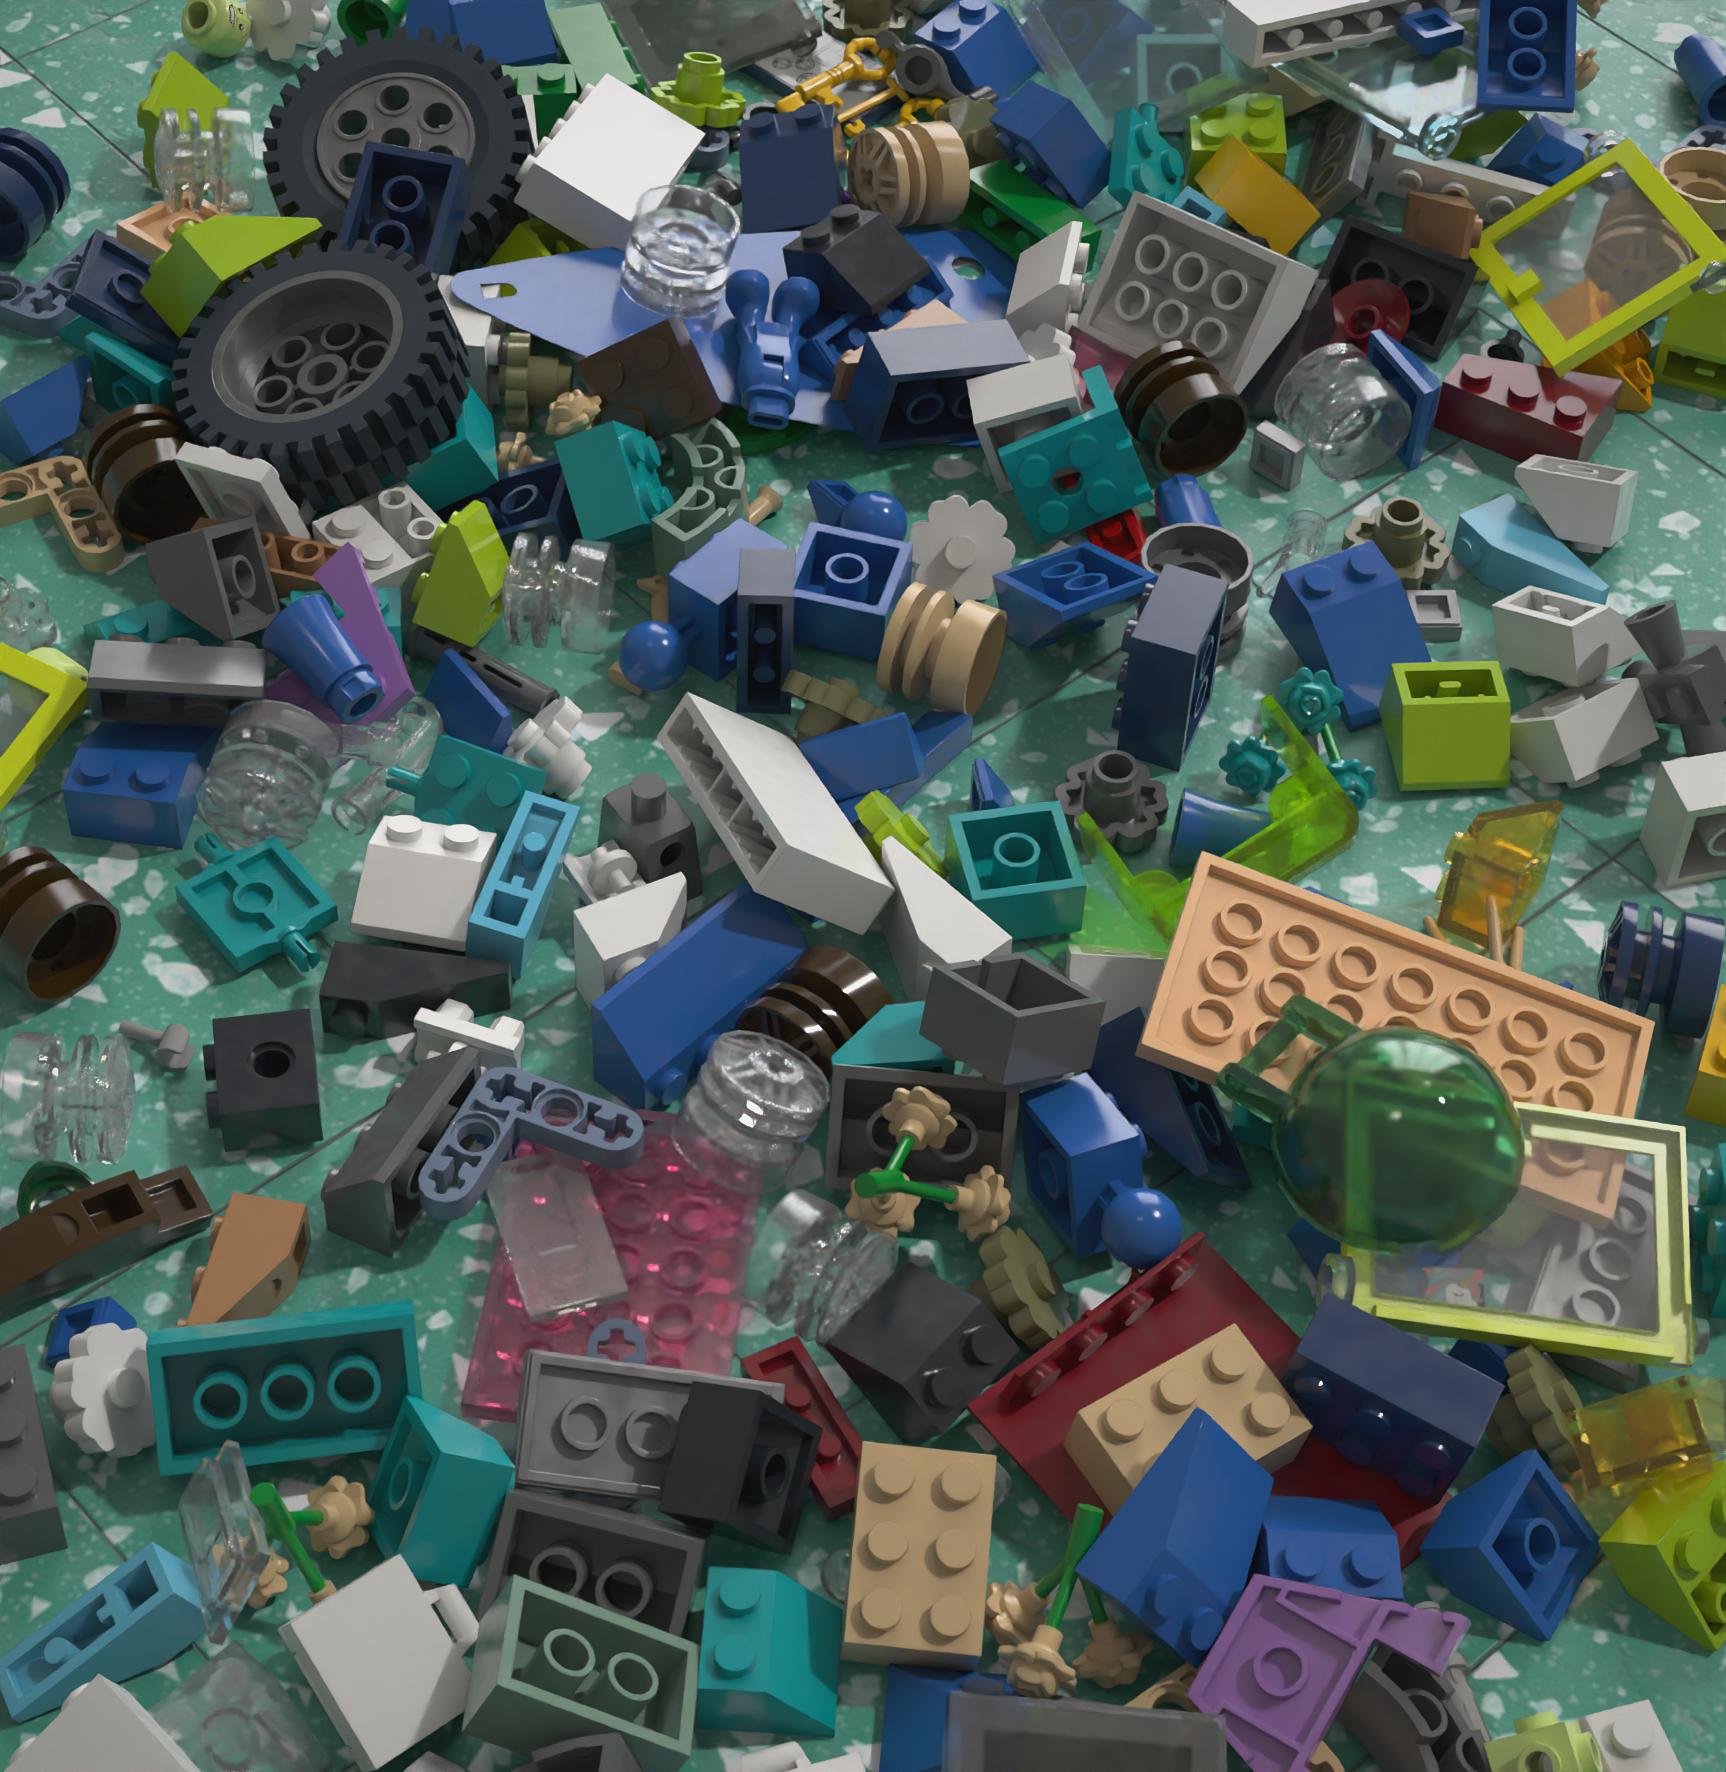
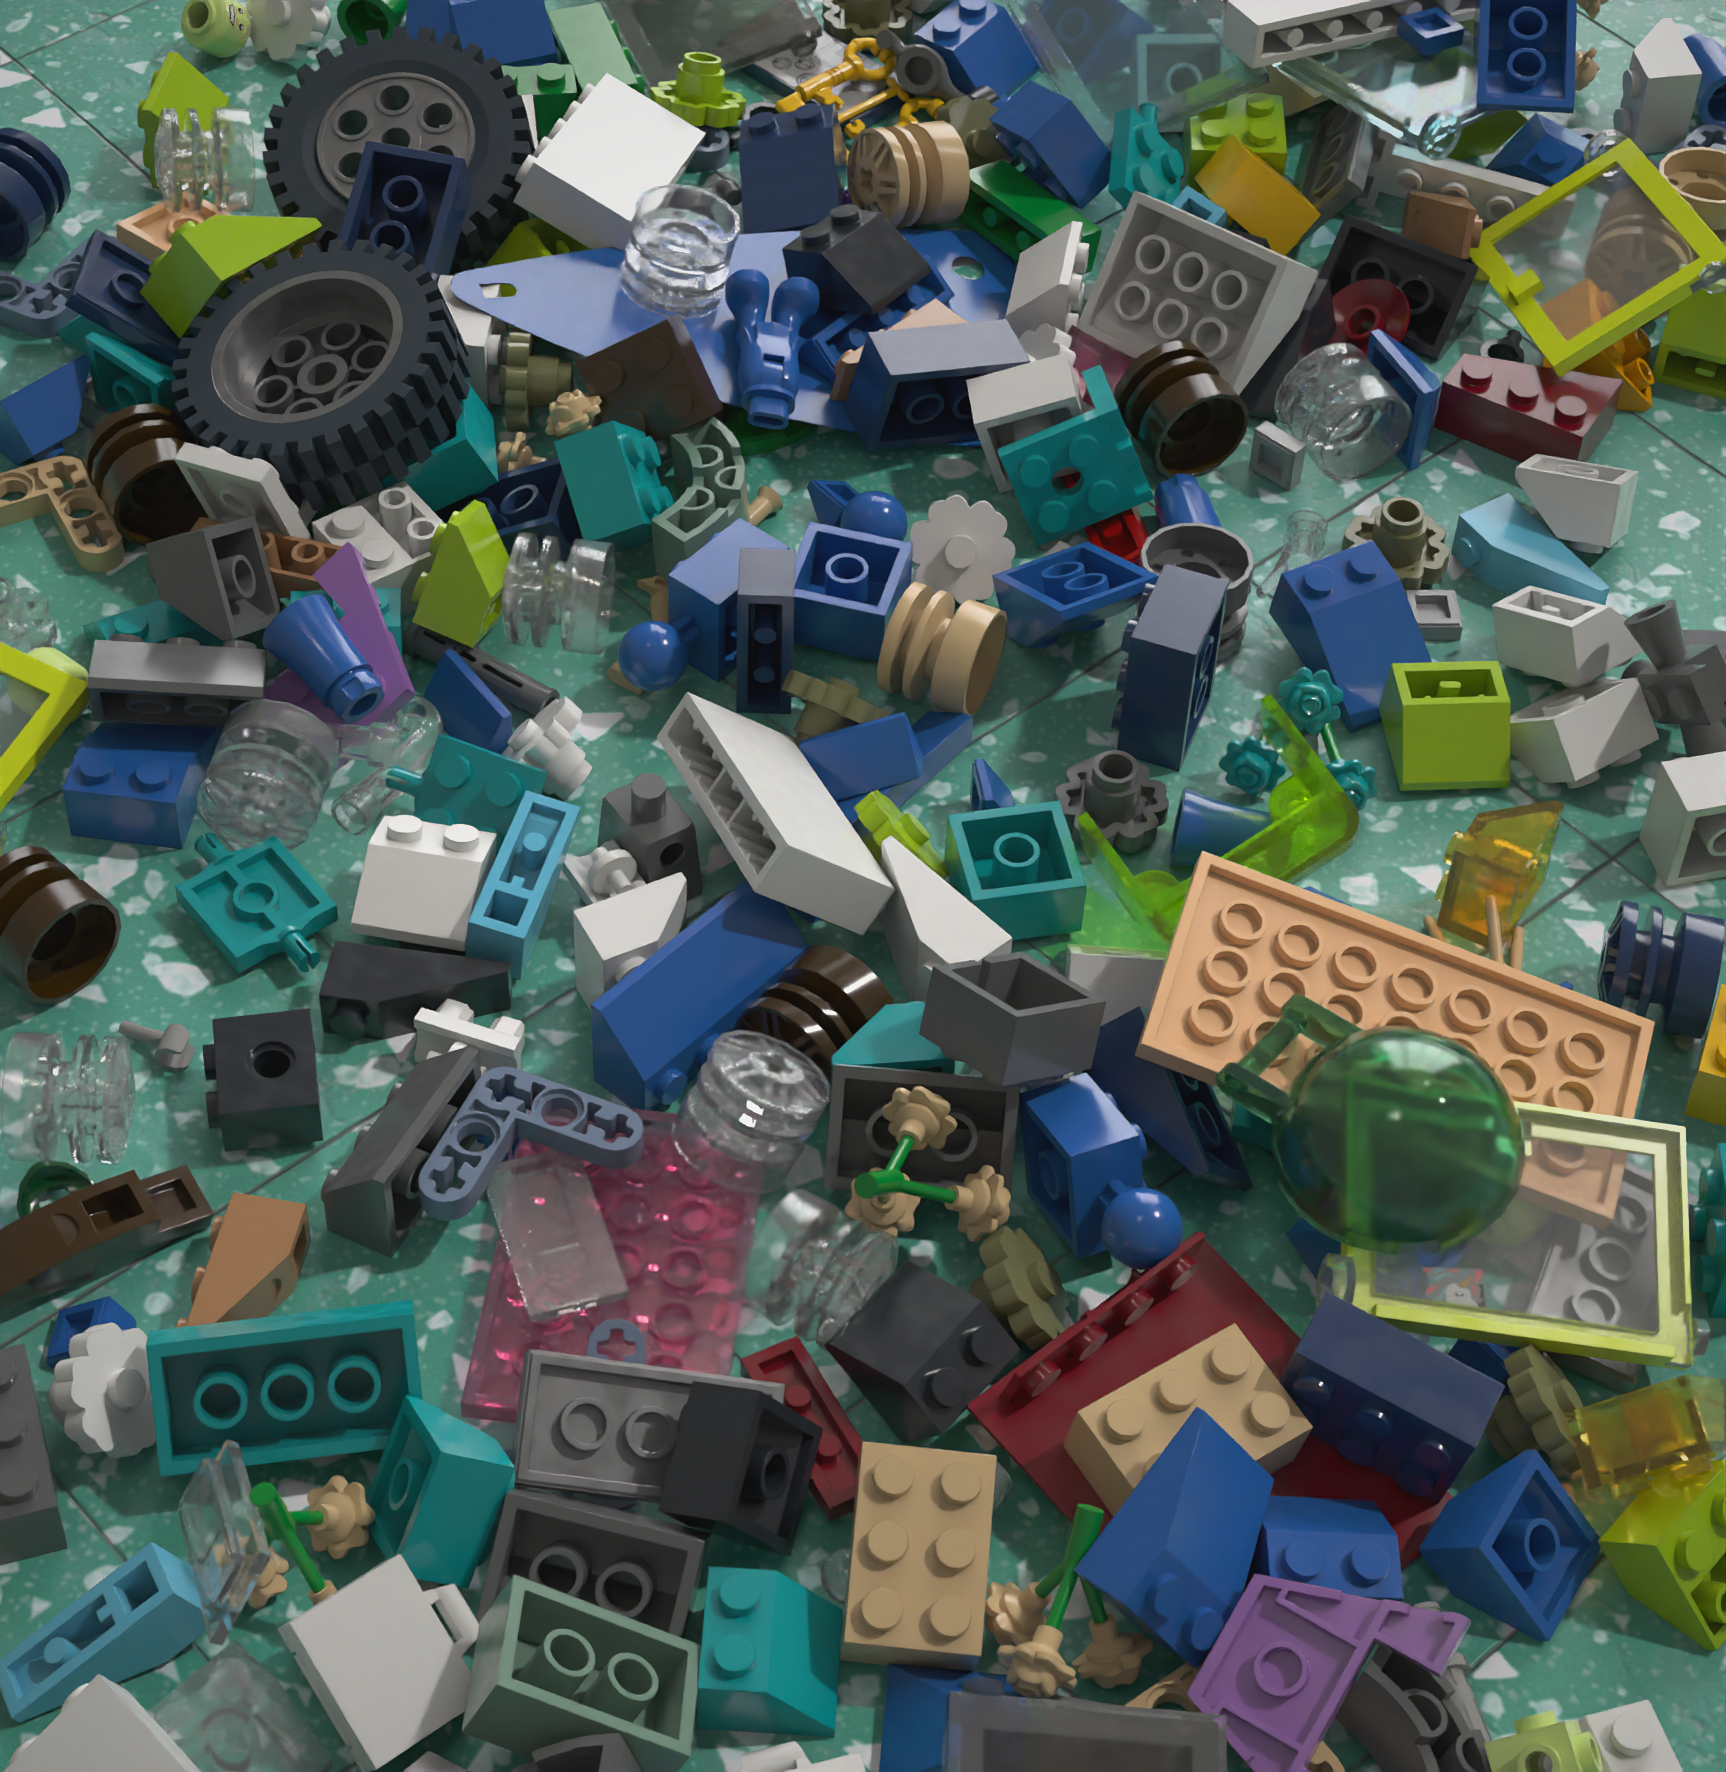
(1658, 91): none -> white slope

